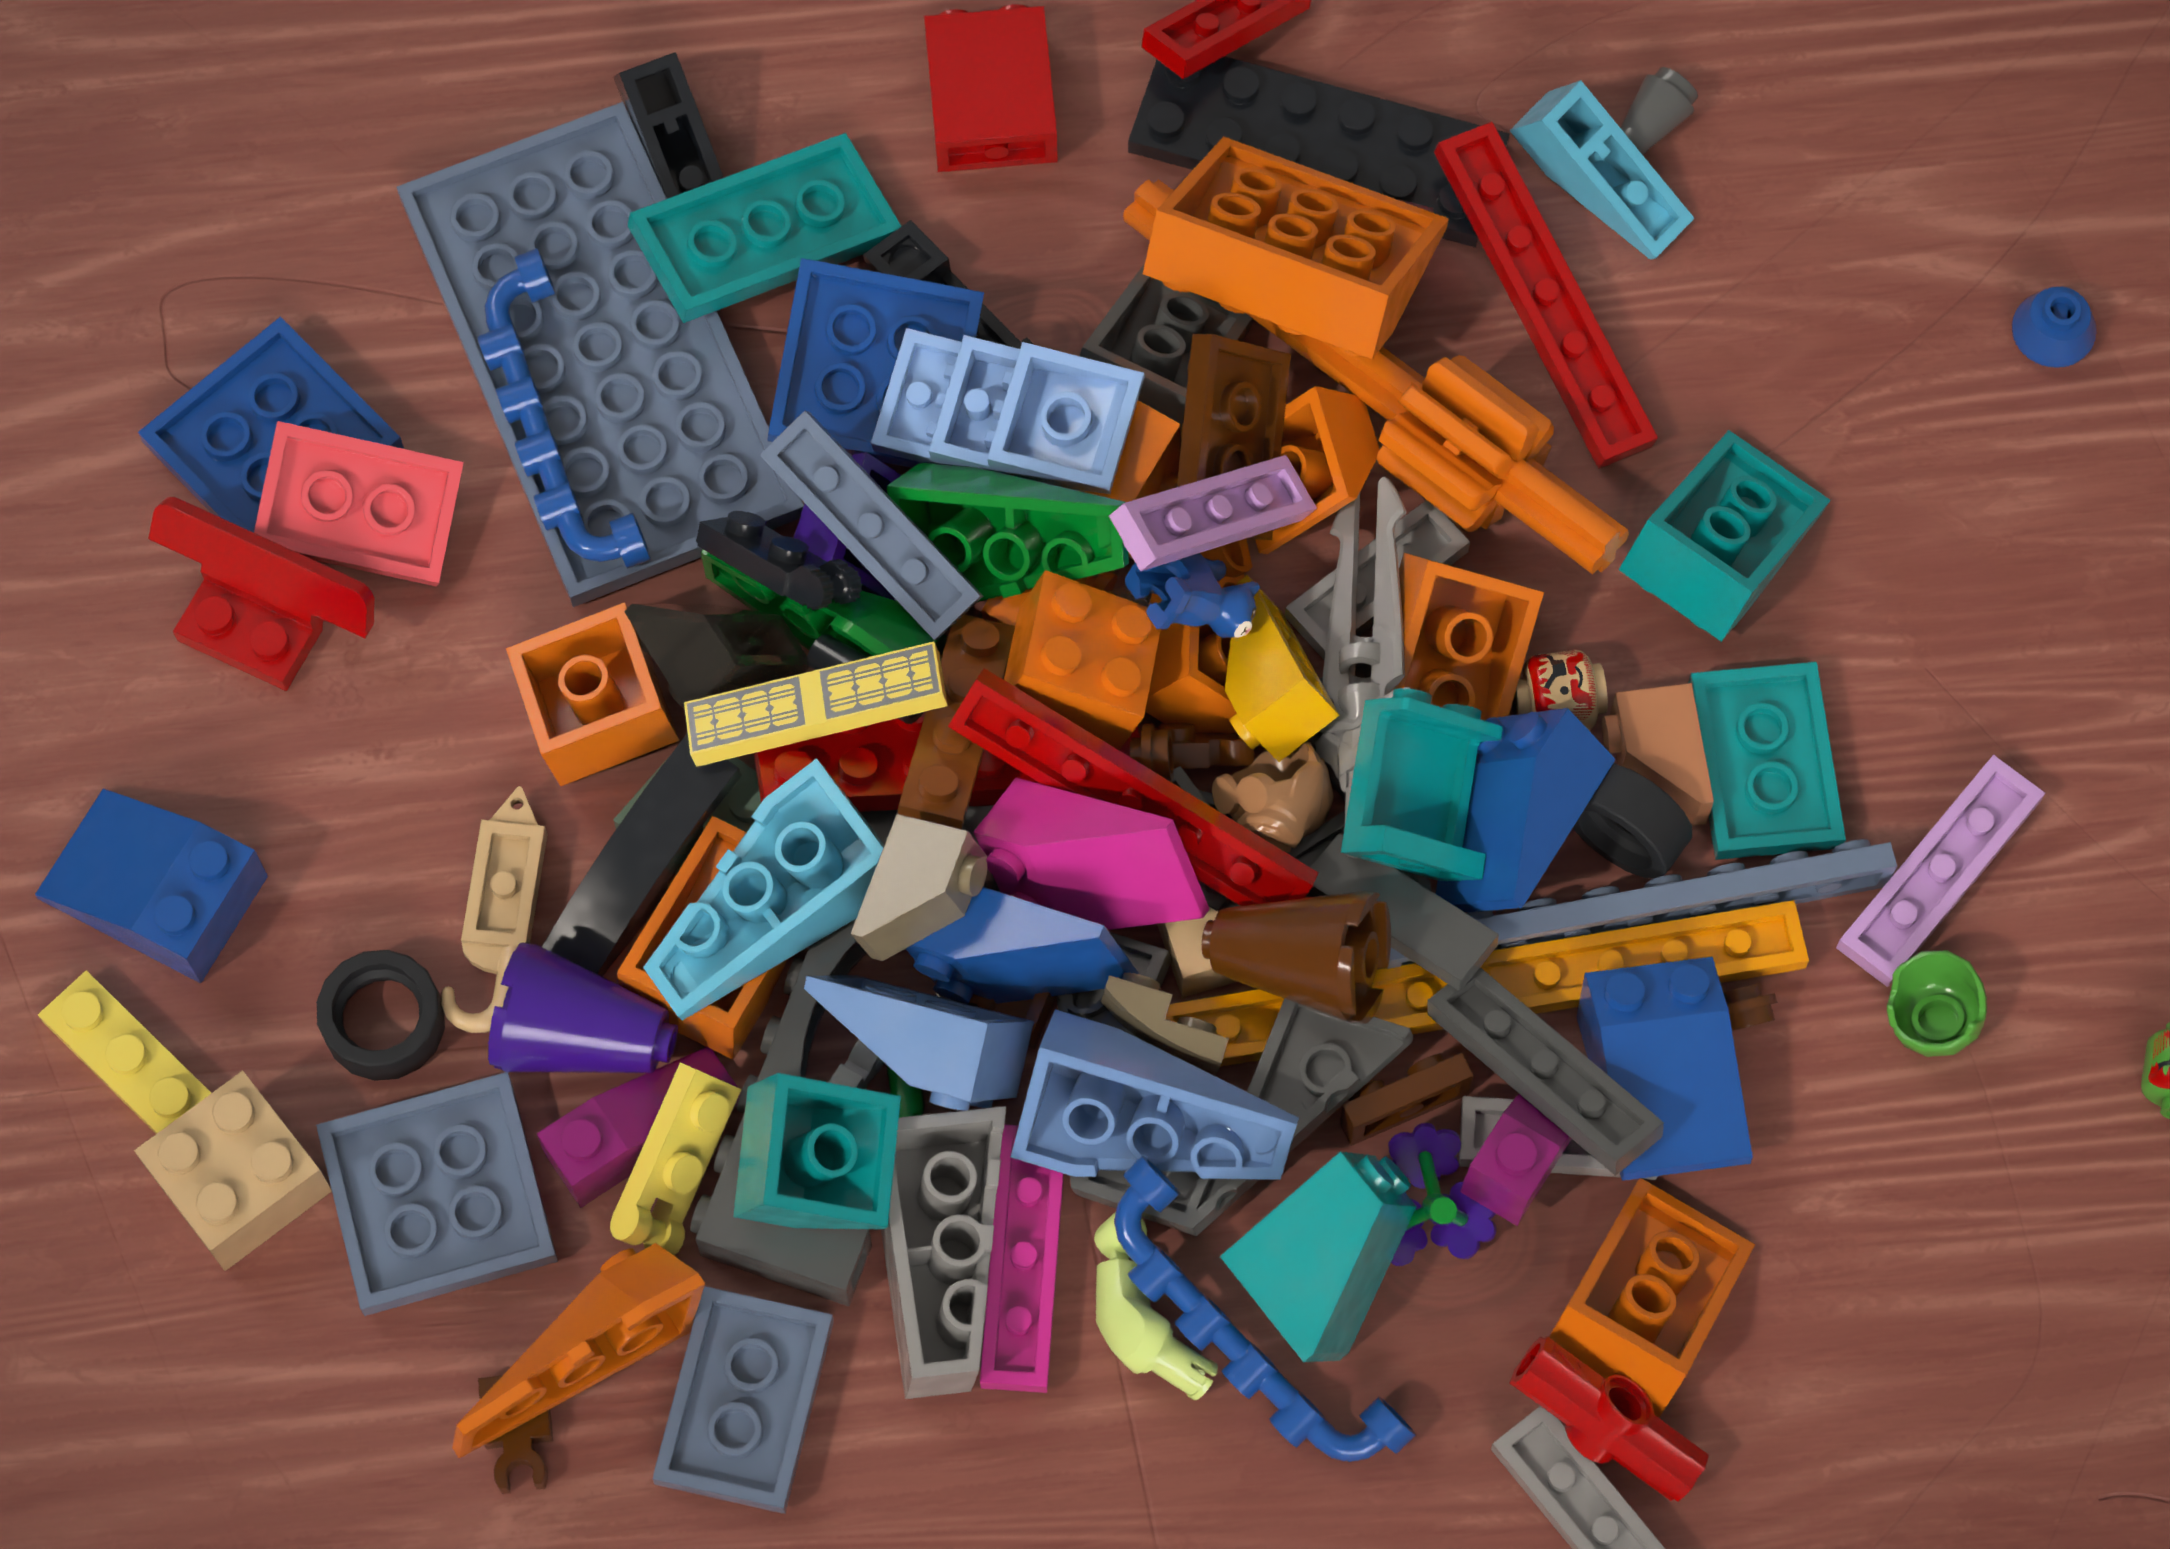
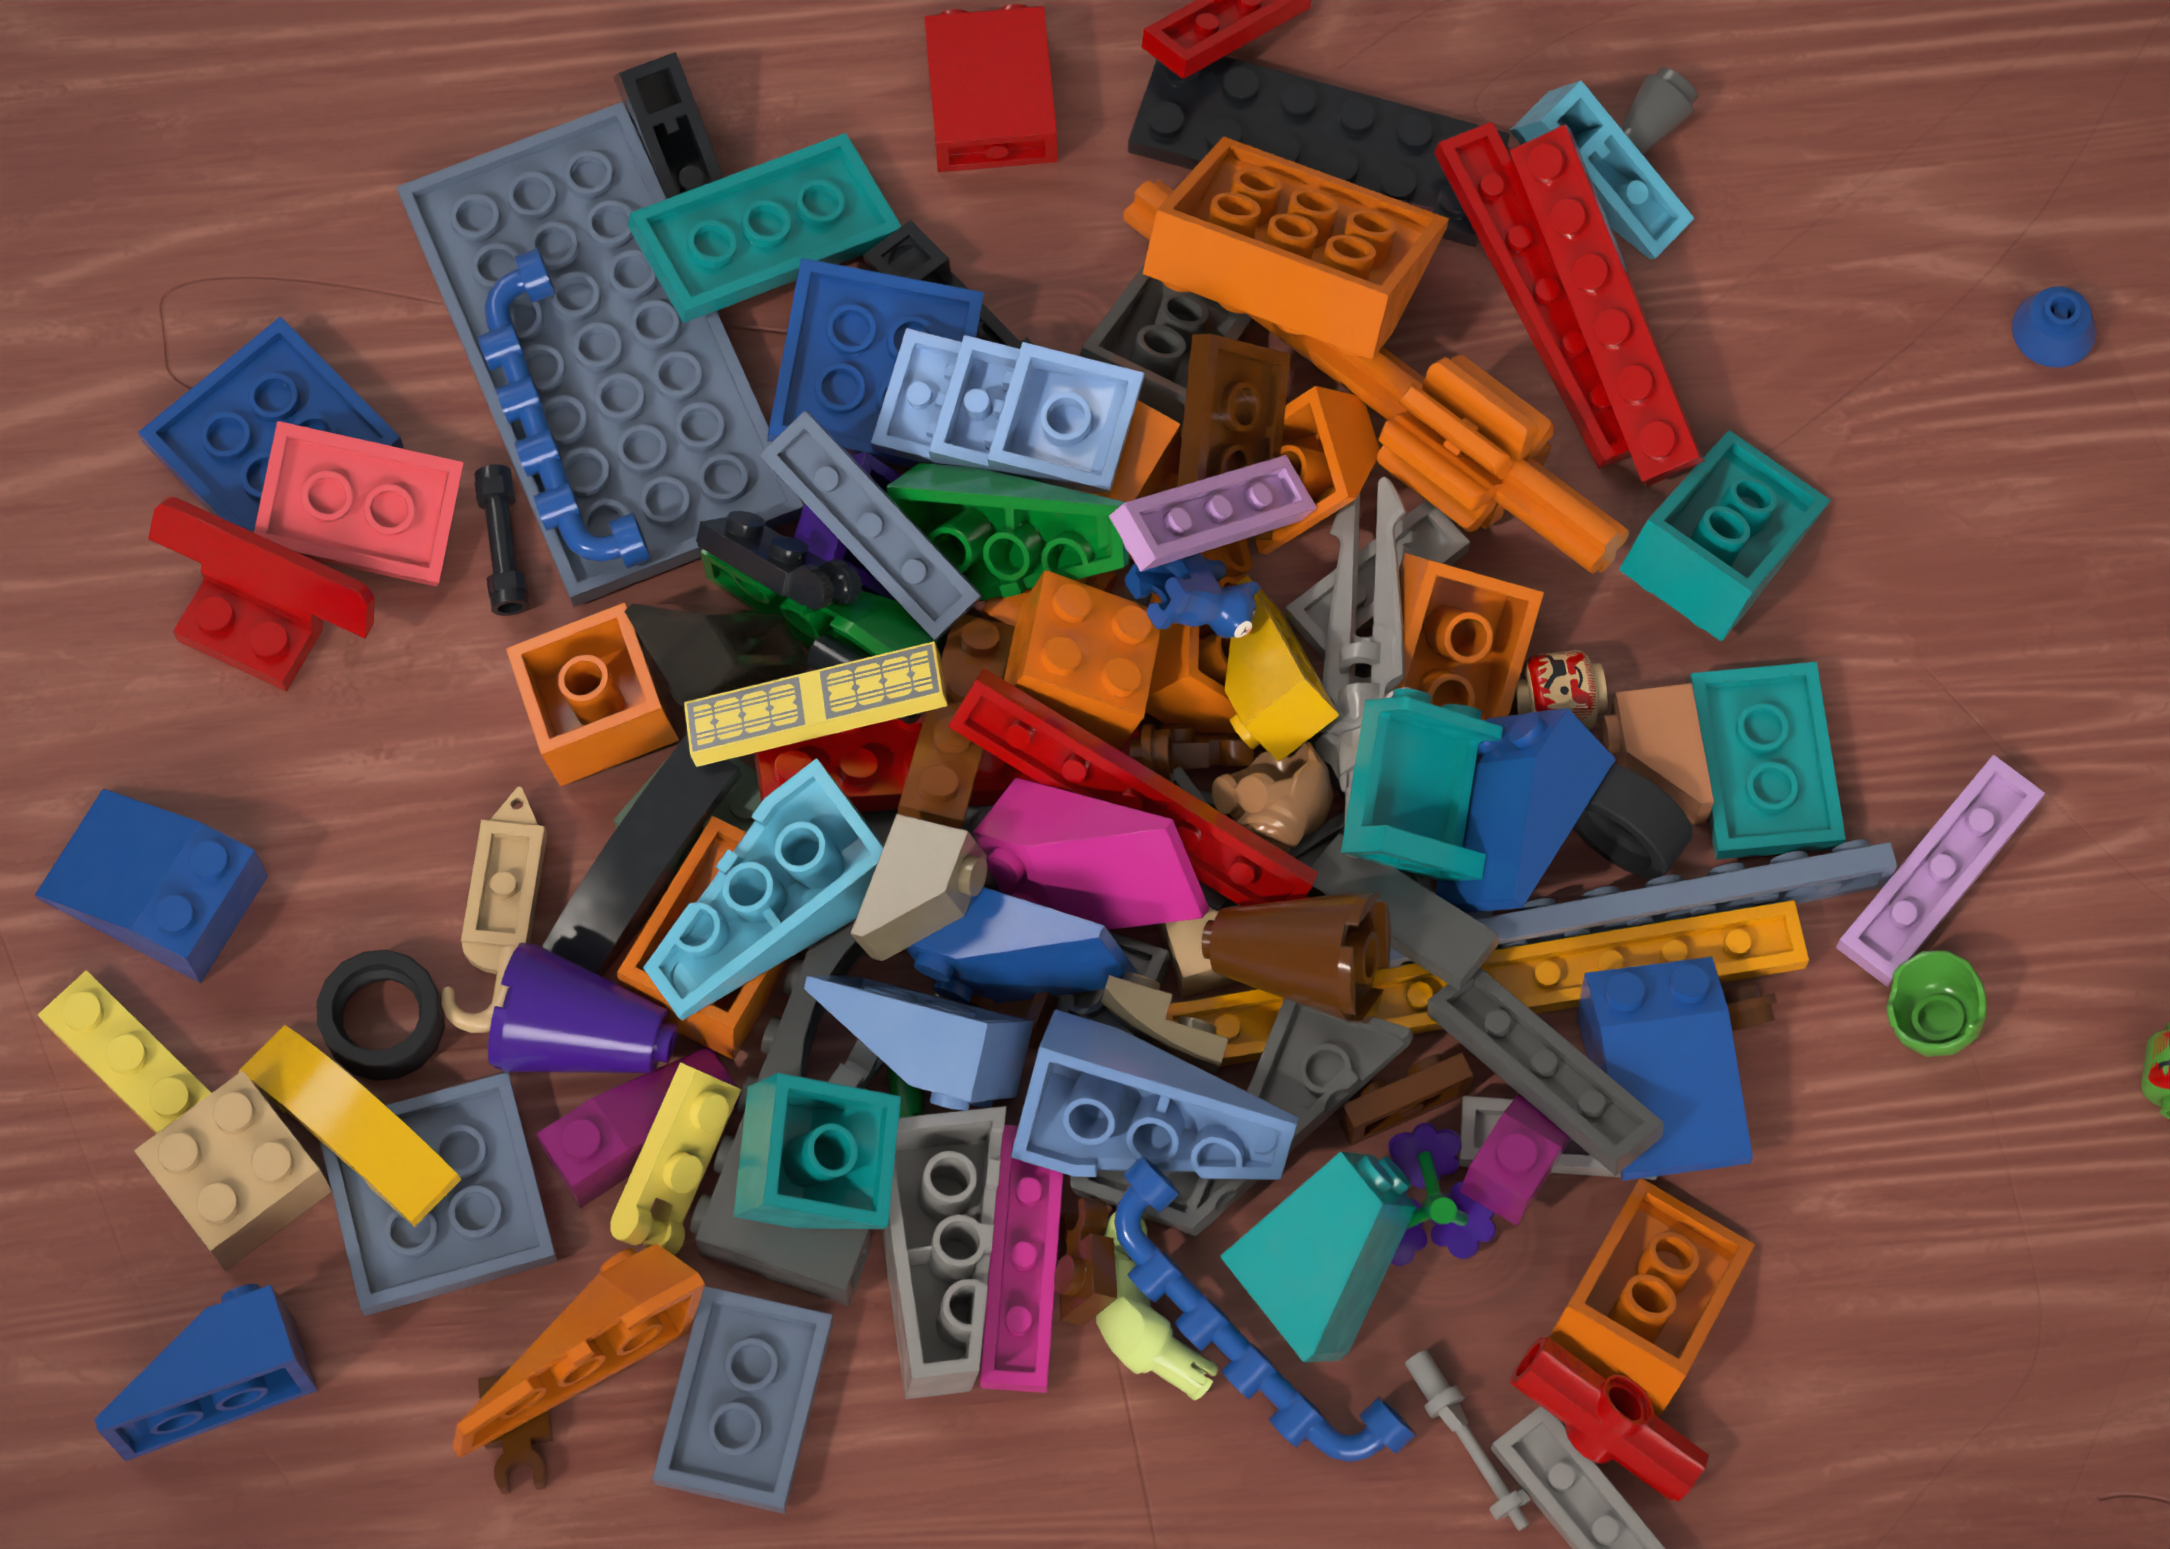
(215, 1372): none -> blue slope
(351, 1124): none -> yellow slope
(506, 585): none -> black bar
(1088, 1270): none -> reddish brown plate
(1445, 1402): none -> light grey piece
(1607, 306): none -> red plate

